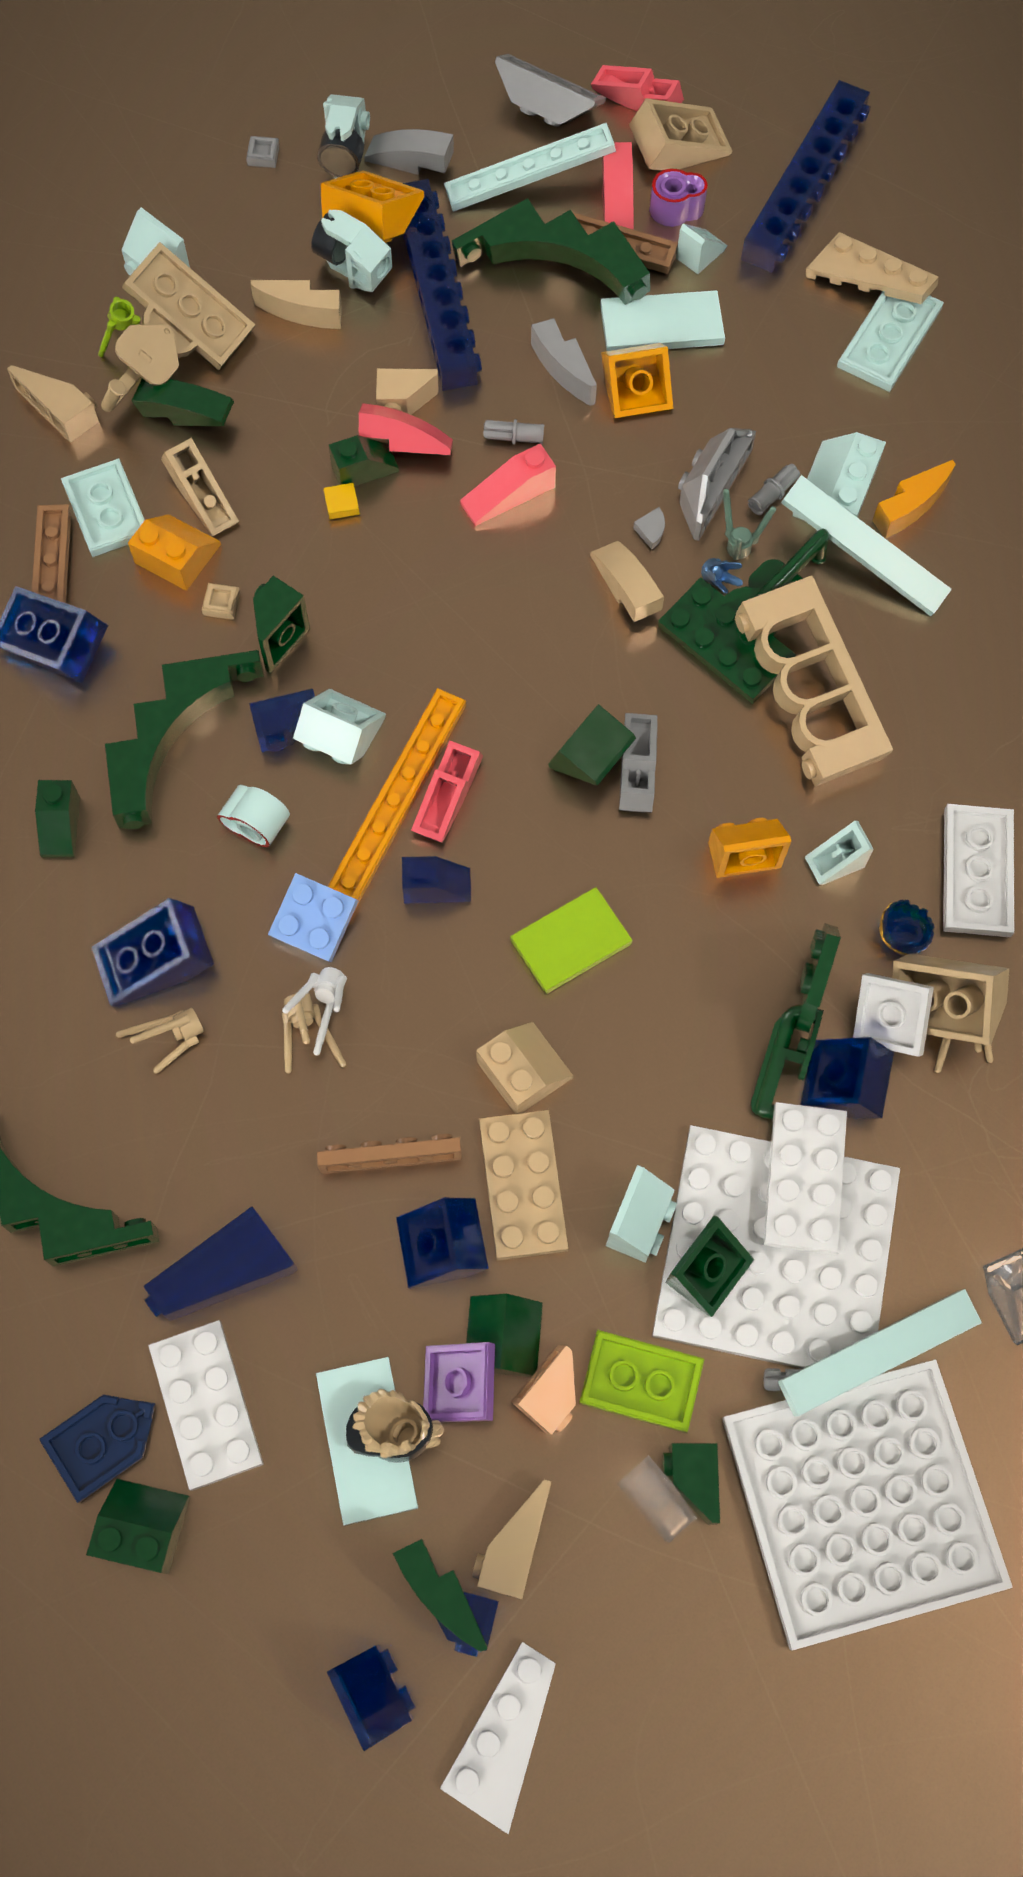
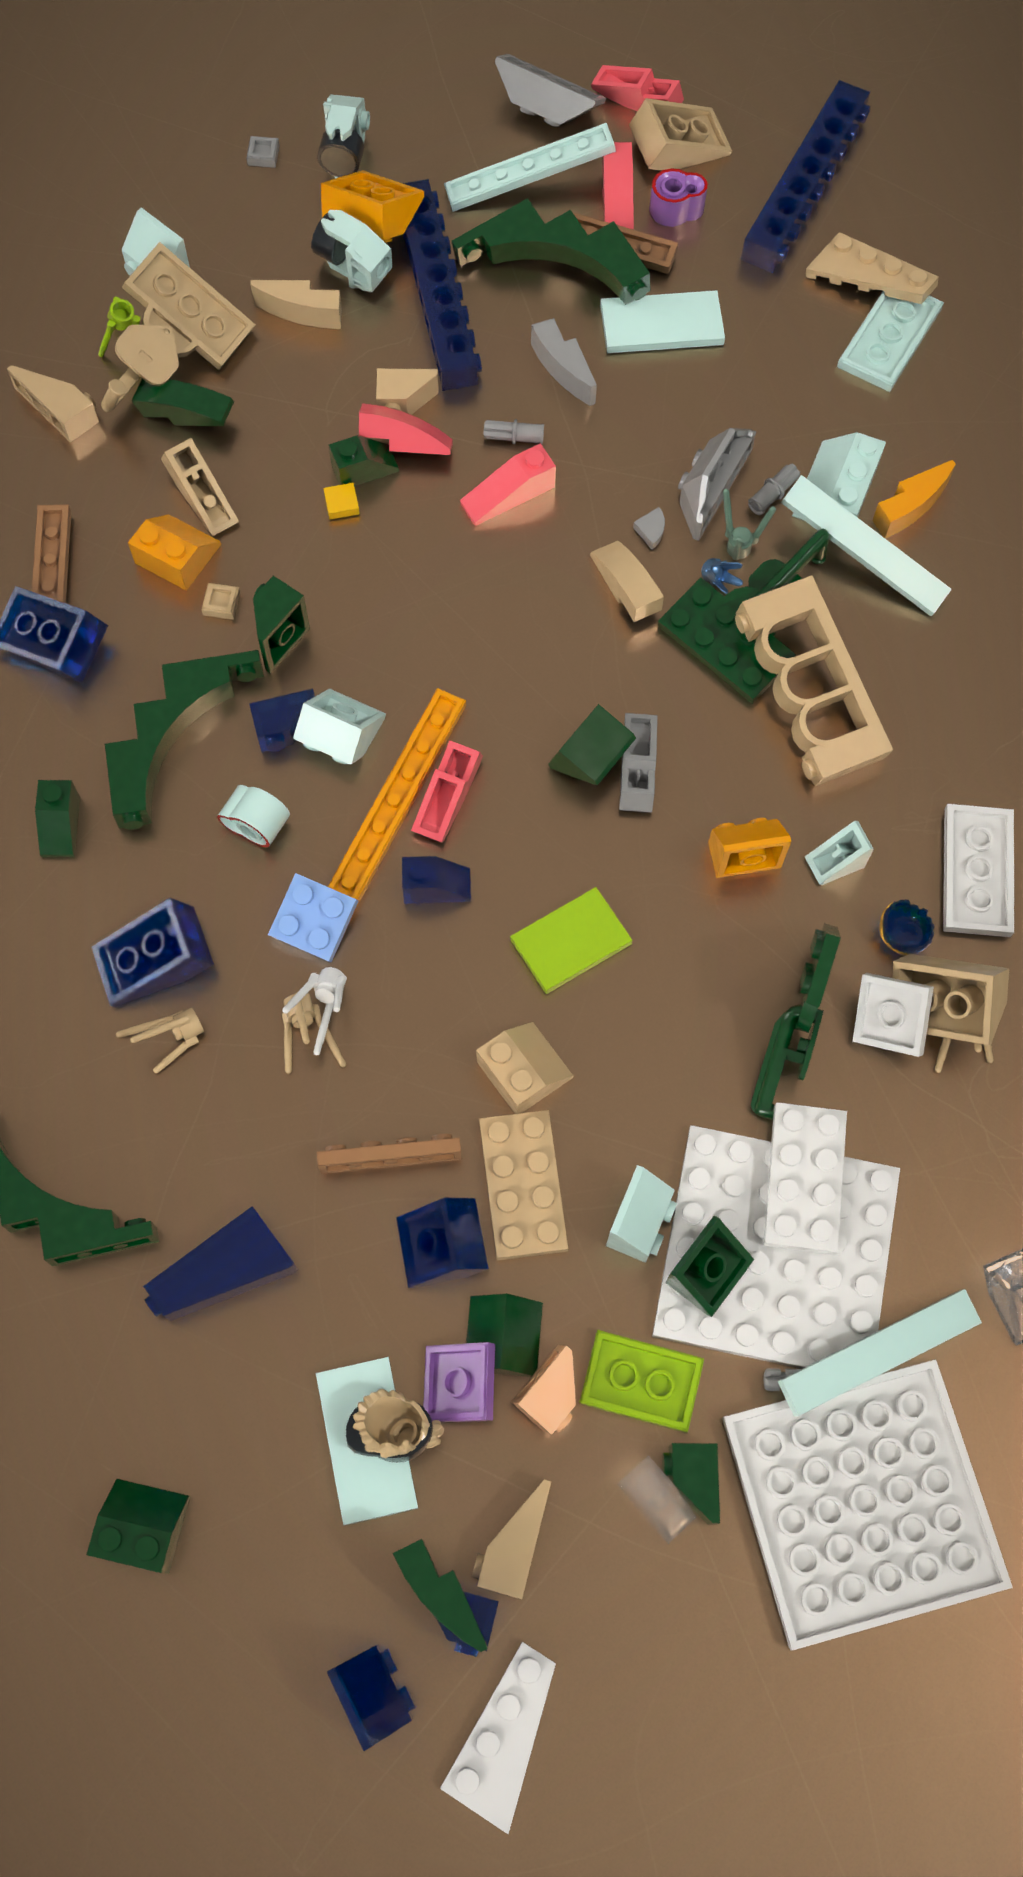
(99, 1442): dark blue tile -> none
(104, 506): light aqua tile -> none
(205, 1405): white plate -> none
(411, 150): light grey slope -> none
(638, 379): light orange slope -> none
(698, 247): light aqua slope -> none
(849, 1076): clear blue slope -> none

